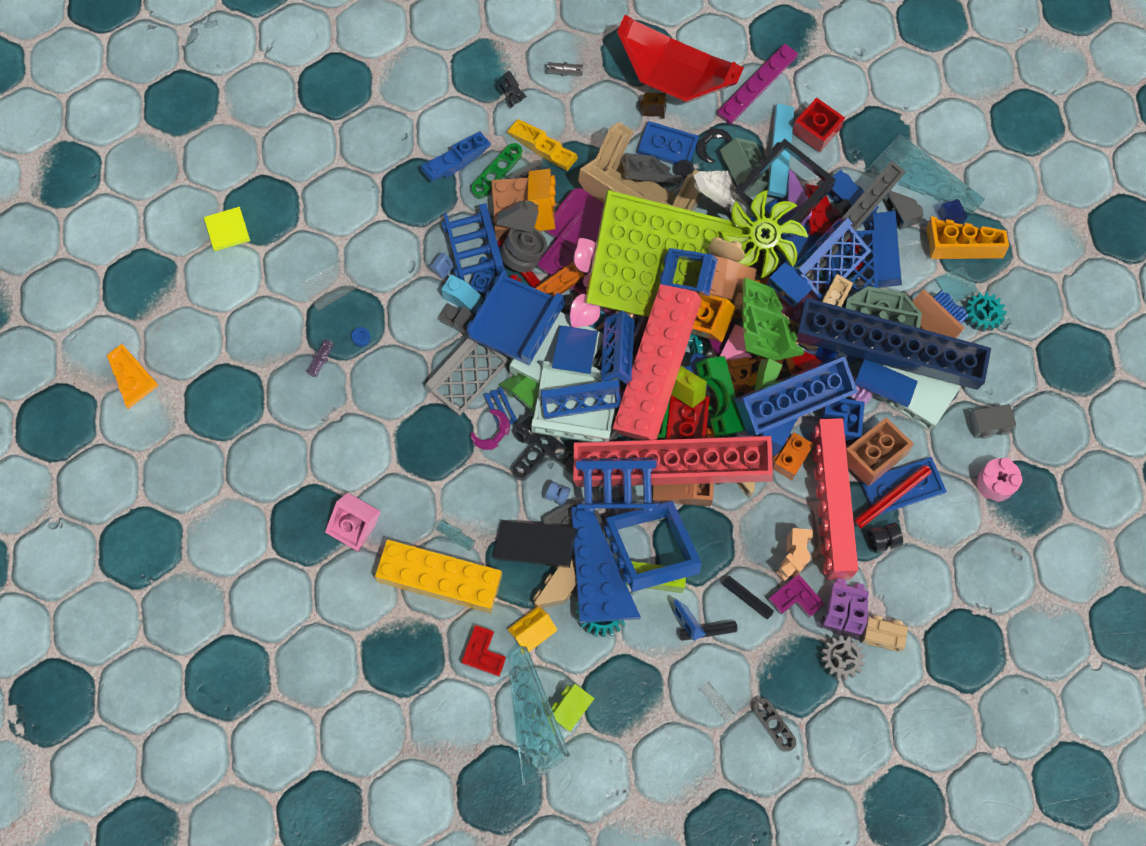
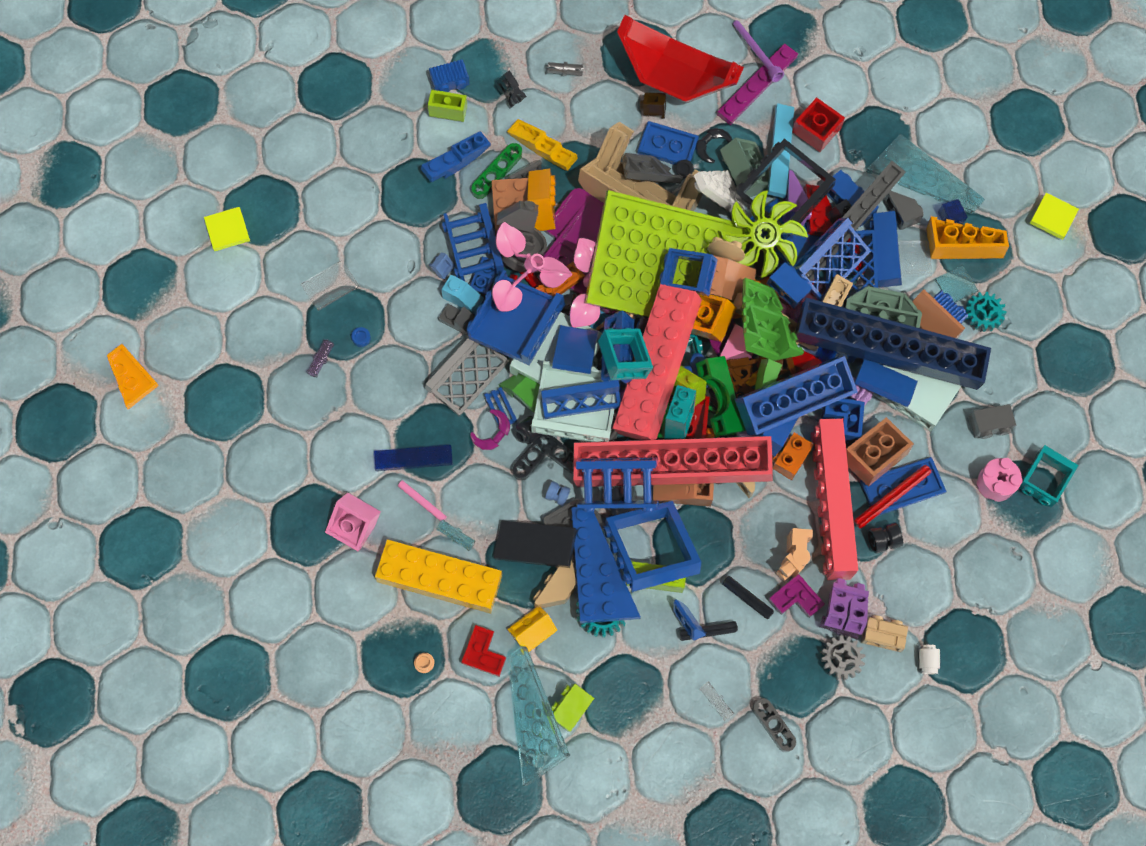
(413, 458): none -> clear blue plate
(422, 501): none -> bright pink bar
(424, 663): none -> light nougat plate
(447, 105): none -> lime brick
(449, 76): none -> blue brick
(552, 272): none -> bright pink plant
(625, 370): none -> teal window
(680, 413): none -> teal window
(775, 72): none -> medium lavender piece
(929, 659): none -> white brick
(1054, 216): none -> neon yellow tile
(1058, 462): none -> teal window

